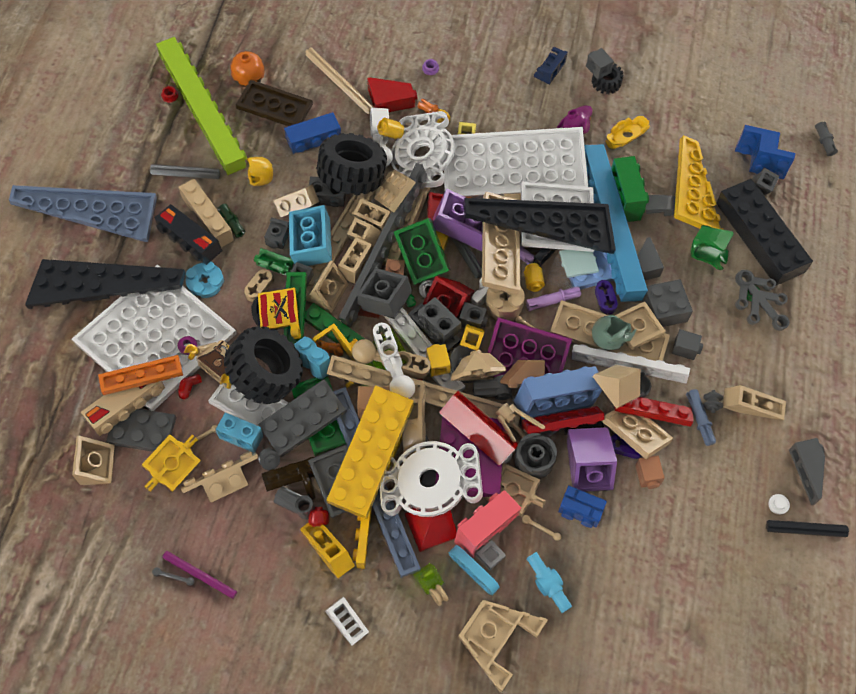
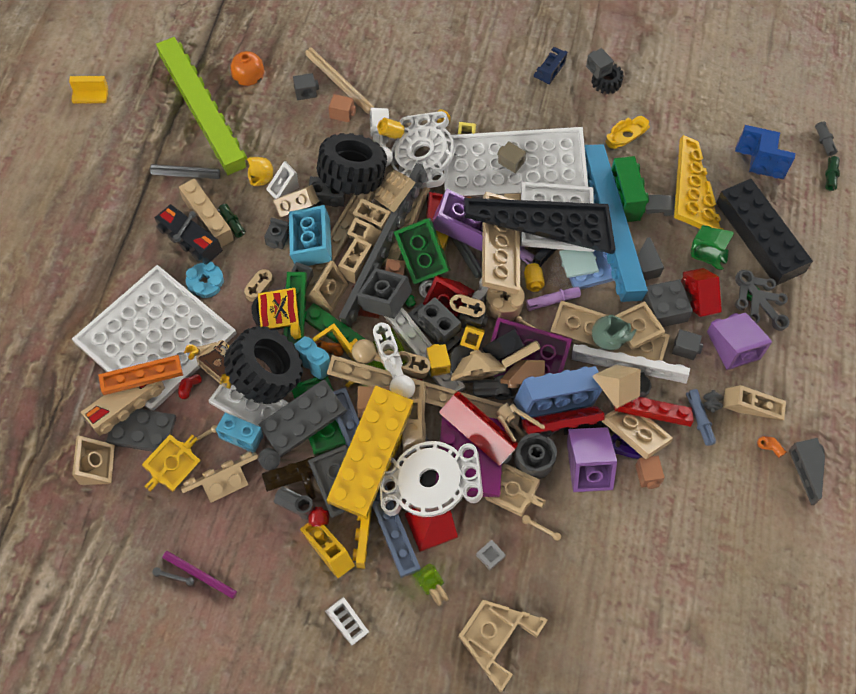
(87, 281): black wing -> none
(89, 89): none -> yellow panel
(111, 211): sand blue wing -> none
(169, 94): red plate -> none
(176, 237): none -> dark grey hinge
(187, 339): magenta plate -> none
(273, 104): dark brown plate -> none
(274, 261): green hinge -> none
(284, 181): none -> white slope
(305, 86): none -> dark grey brick
(311, 132): blue brick -> none
(341, 108): none -> nougat brick
(391, 94): red slope -> none
(427, 107): orange pin -> none
(430, 67): medium lavender plate -> none
(469, 301): none -> tan beam
(474, 570): medium azure beam -> none
(486, 522): coral wedge -> none
(504, 345): none -> black slope
(511, 157): none -> dark tan brick
(520, 354): none -> tan tile
(549, 582): medium azure pin -> none
(577, 118): magenta animal -> none
(582, 507): blue brick -> none
(602, 298): dark purple beam -> none
(705, 291): none -> red brick
(738, 340): none -> medium lavender slope
(765, 181): dark grey brick -> none
(771, 443): none -> orange arm
(779, 504): white plate -> none
(807, 528): black axle -> none
(832, 173): none -> dark green pin

